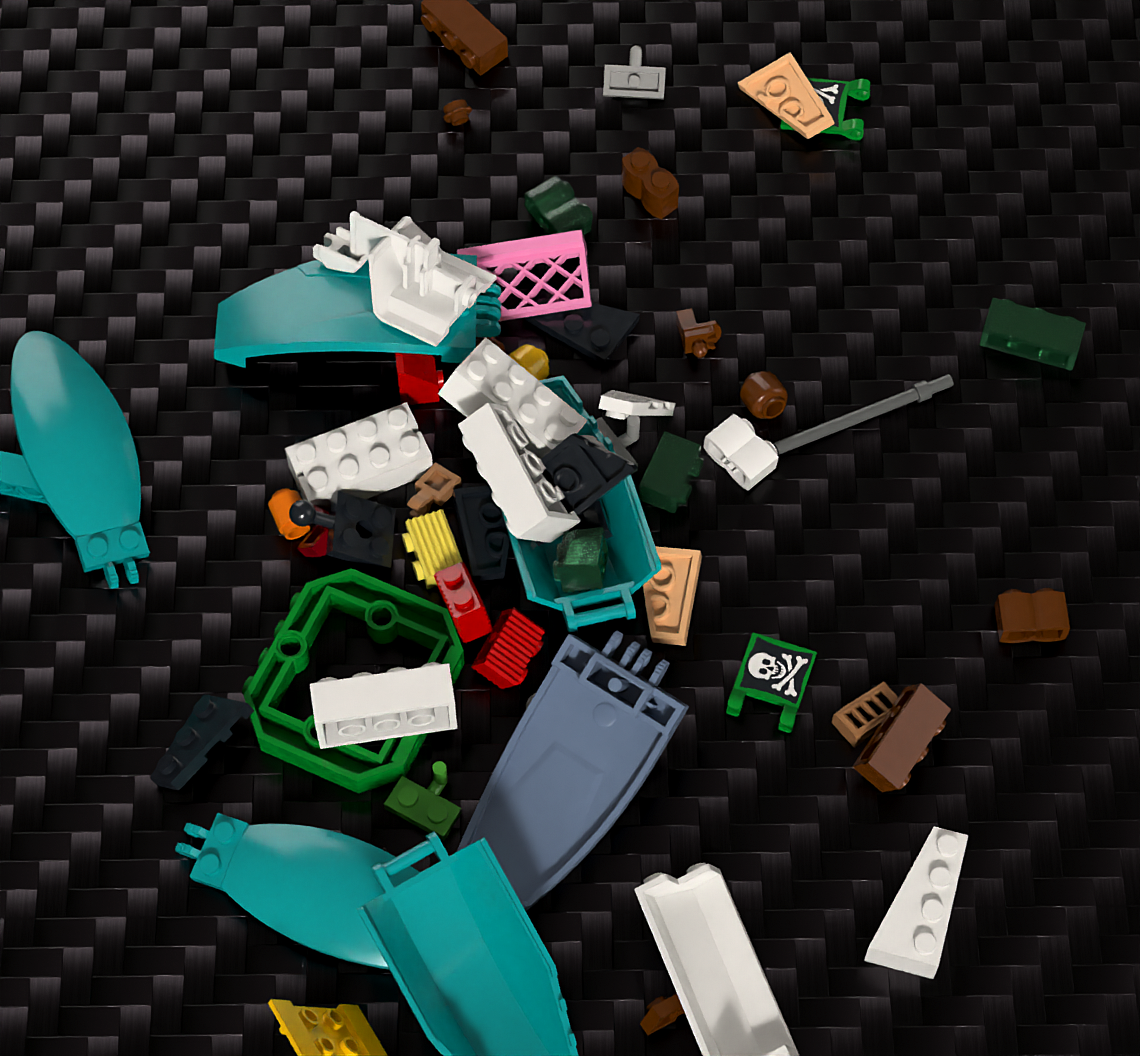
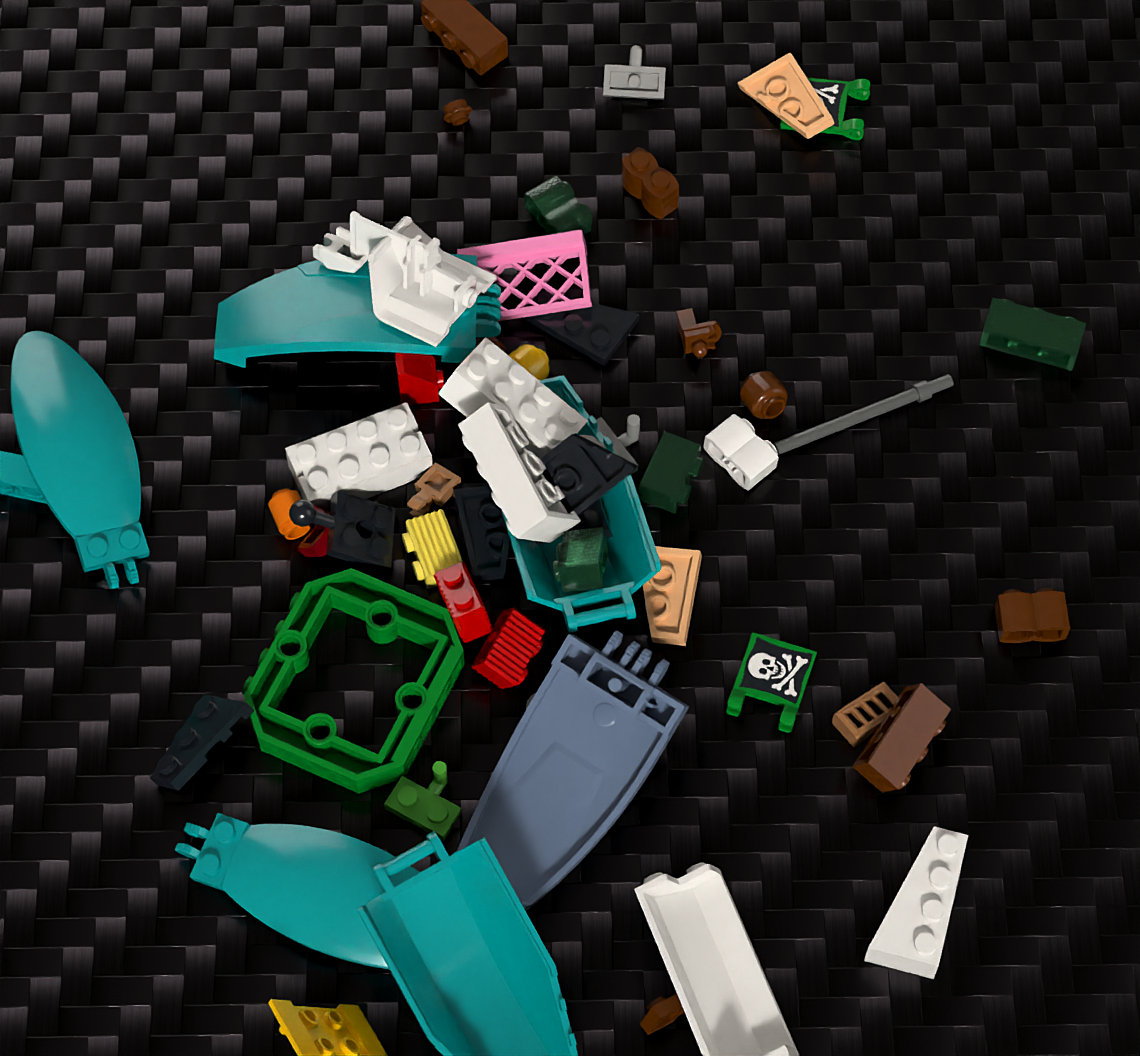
(383, 705): white brick -> none
(624, 404): white wing -> none

